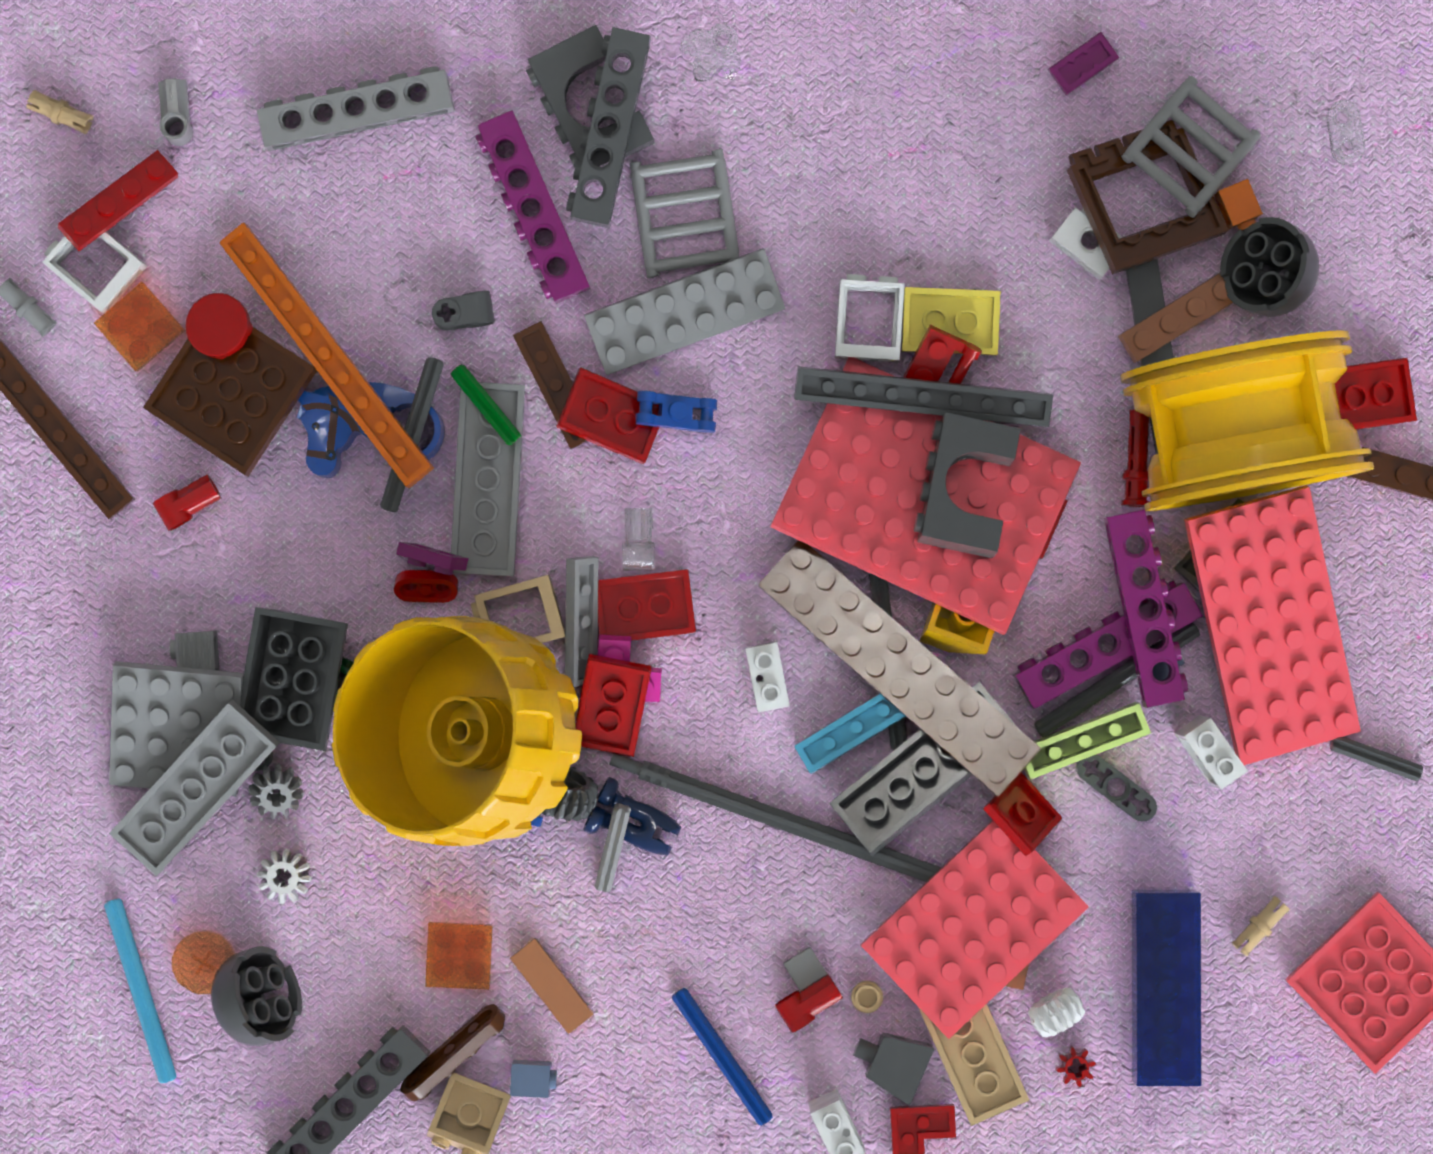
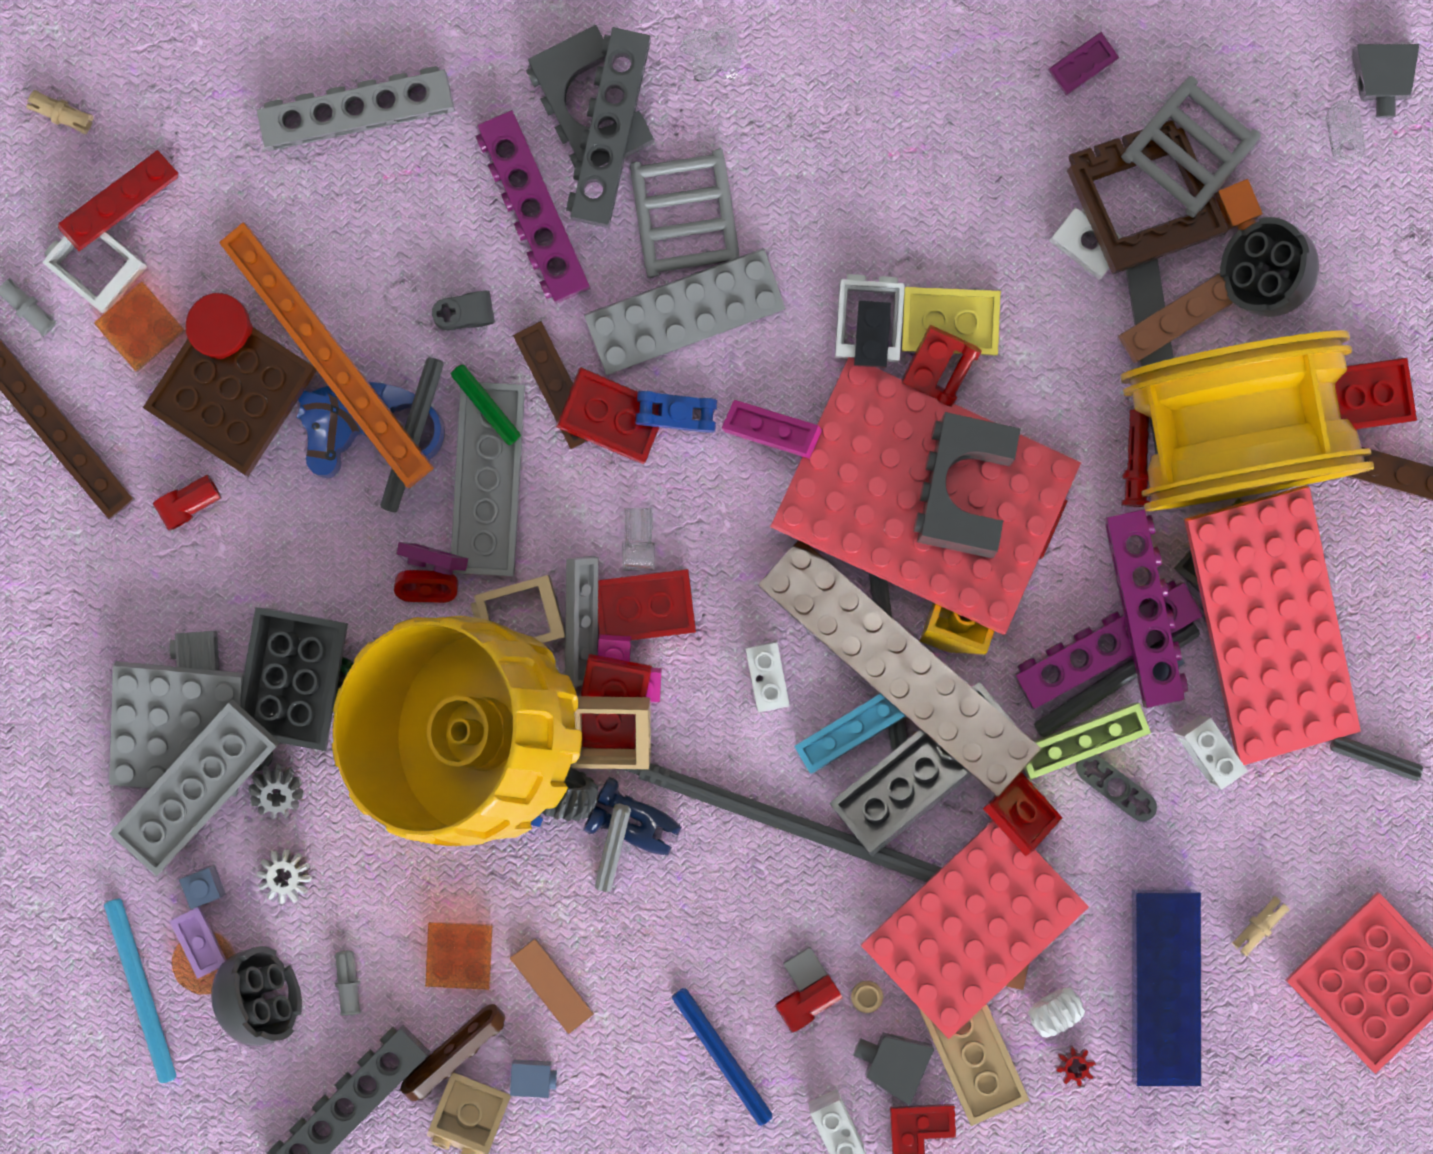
(175, 108): light grey piece -> none
(198, 941): none -> lavender plate
(202, 887): none -> sand blue brick
(347, 983): none -> light grey axle
(617, 758): none -> tan window
(771, 429): none -> dark pink plate
(872, 334): none -> black plate
(923, 396): dark grey plate -> none
(1385, 74): none -> dark grey torso

